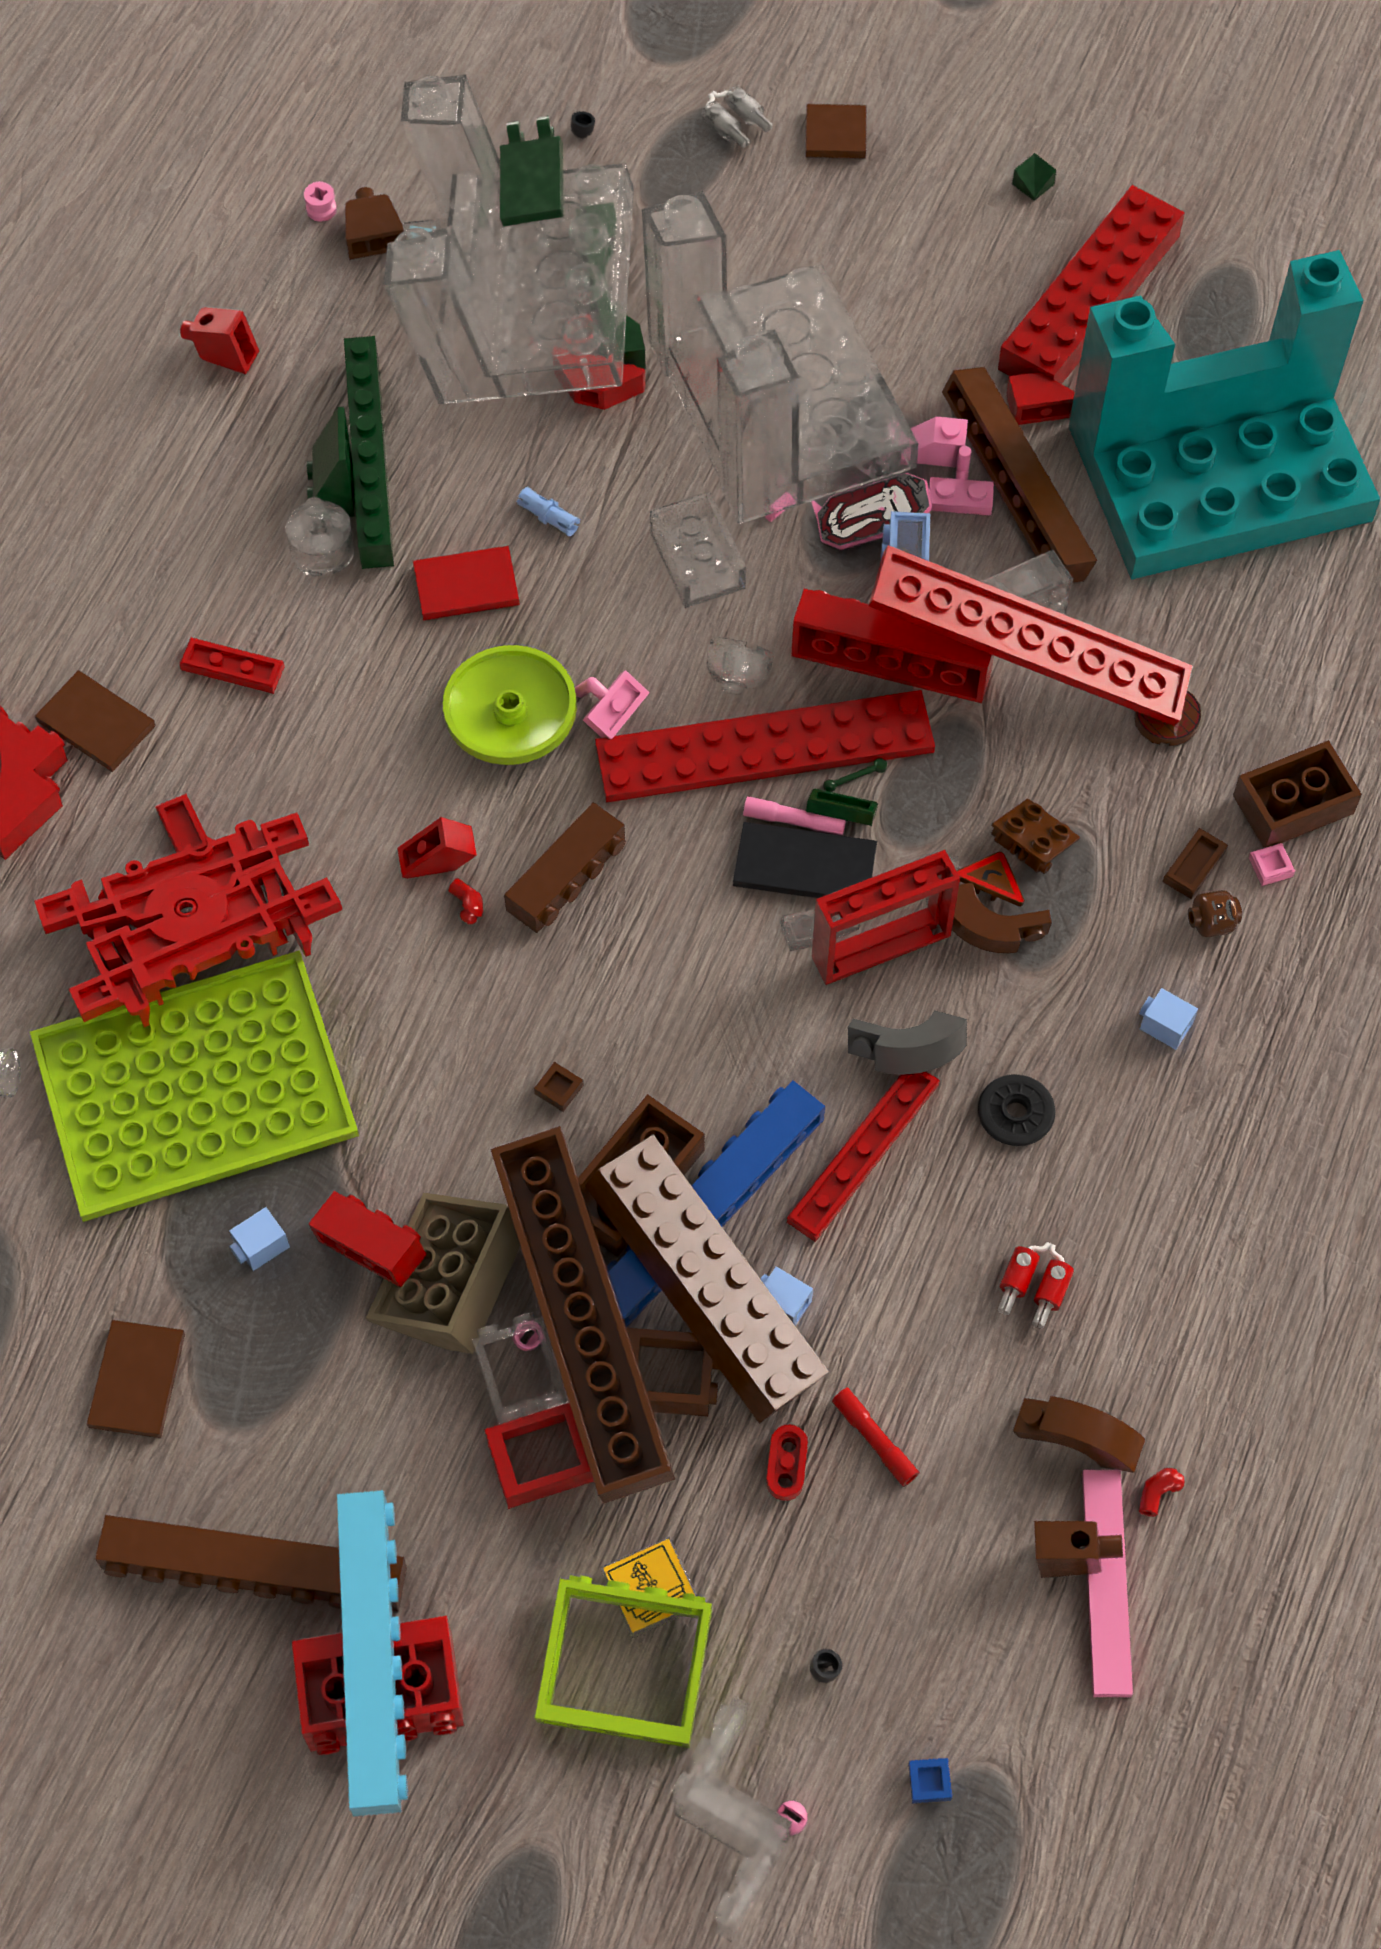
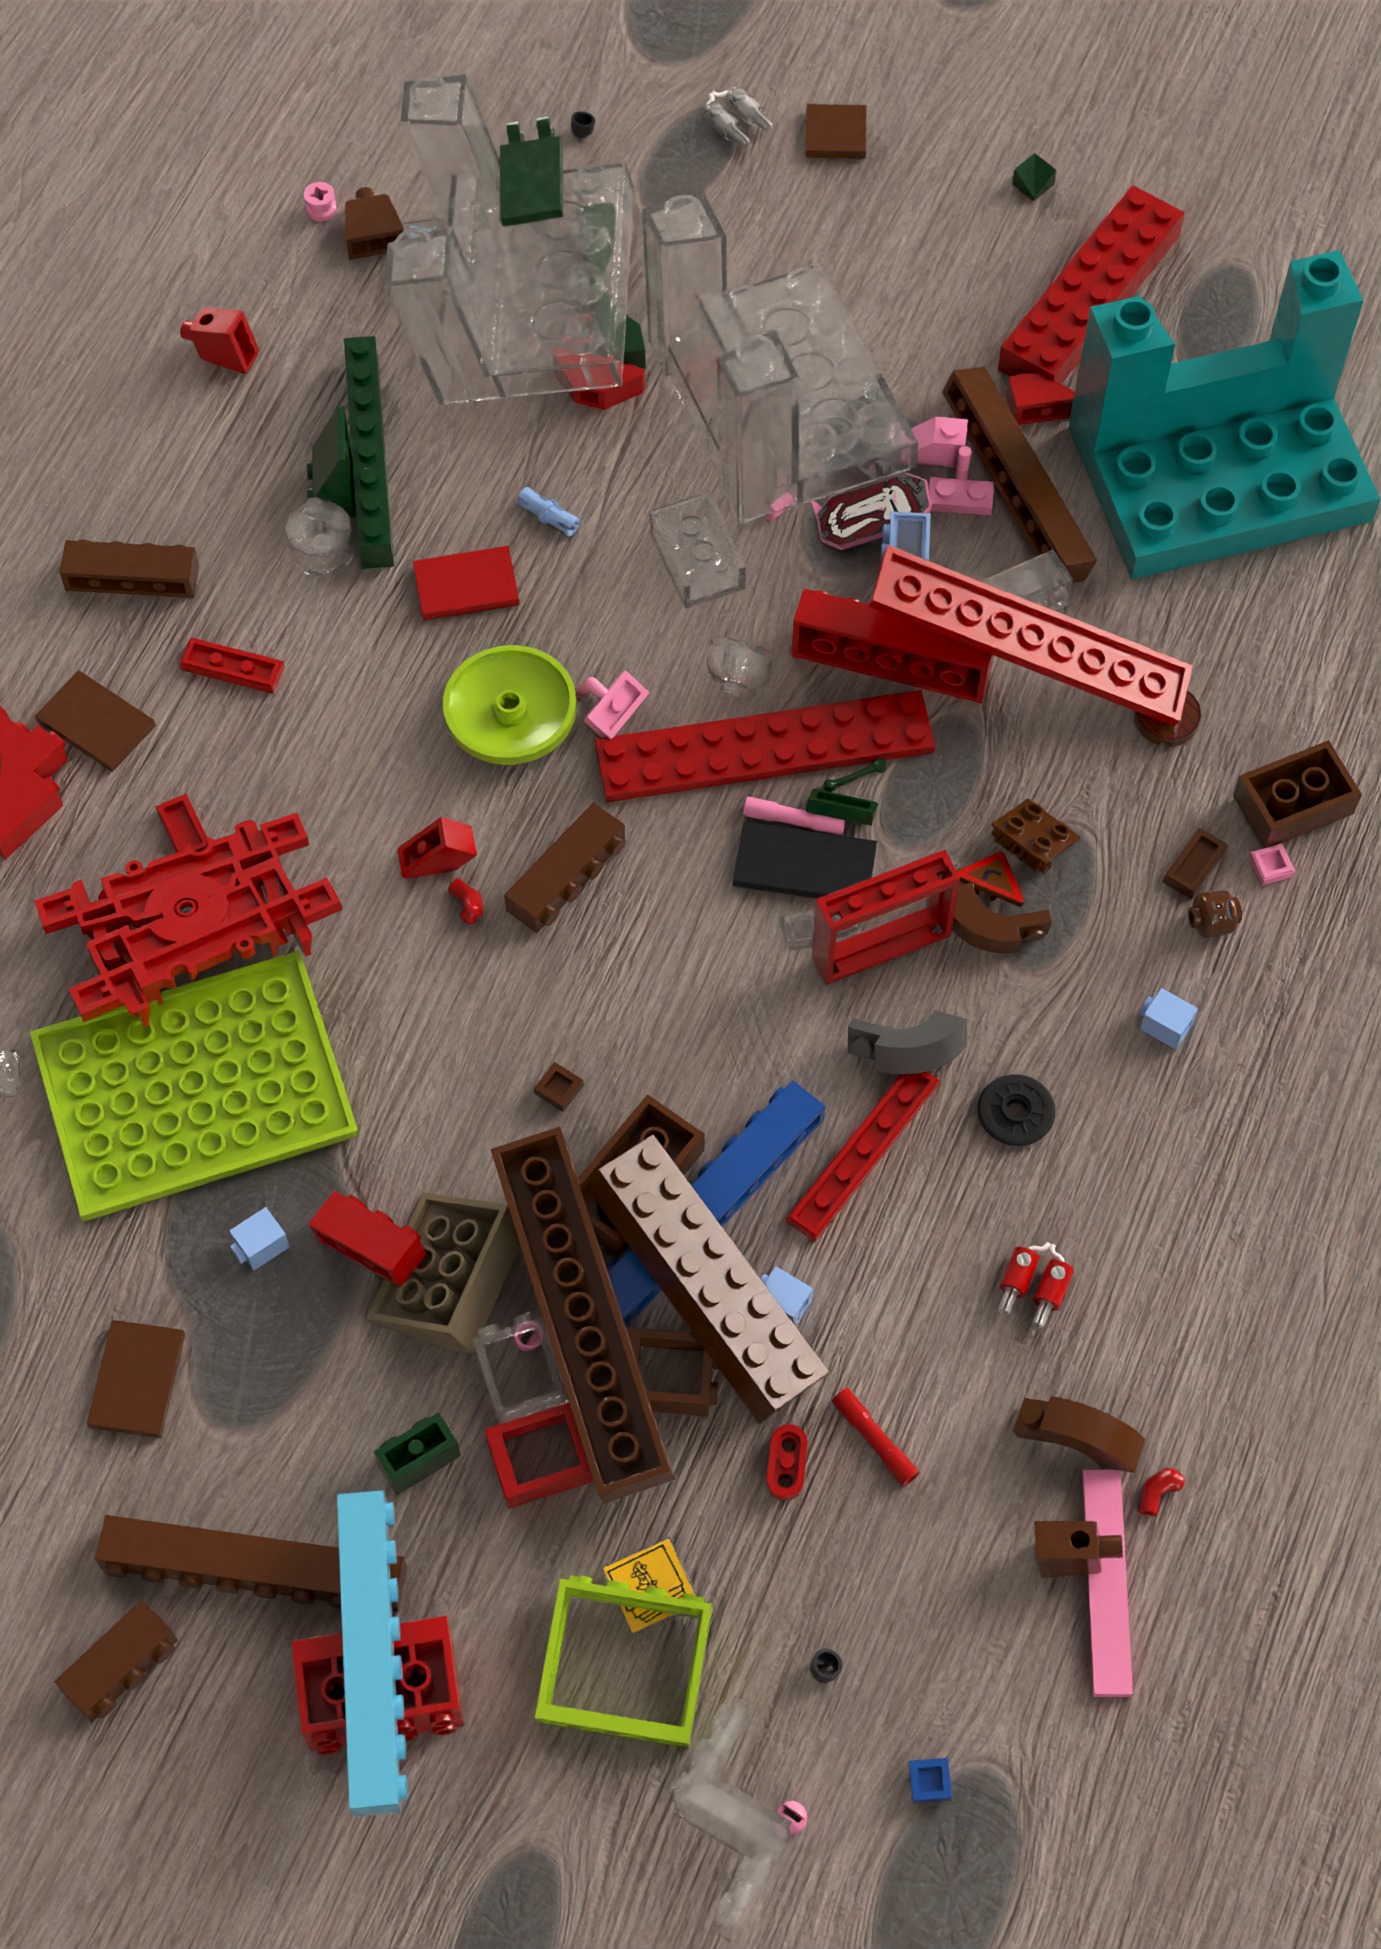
(117, 1662): none -> reddish brown brick
(129, 568): none -> reddish brown brick
(417, 1453): none -> dark green brick

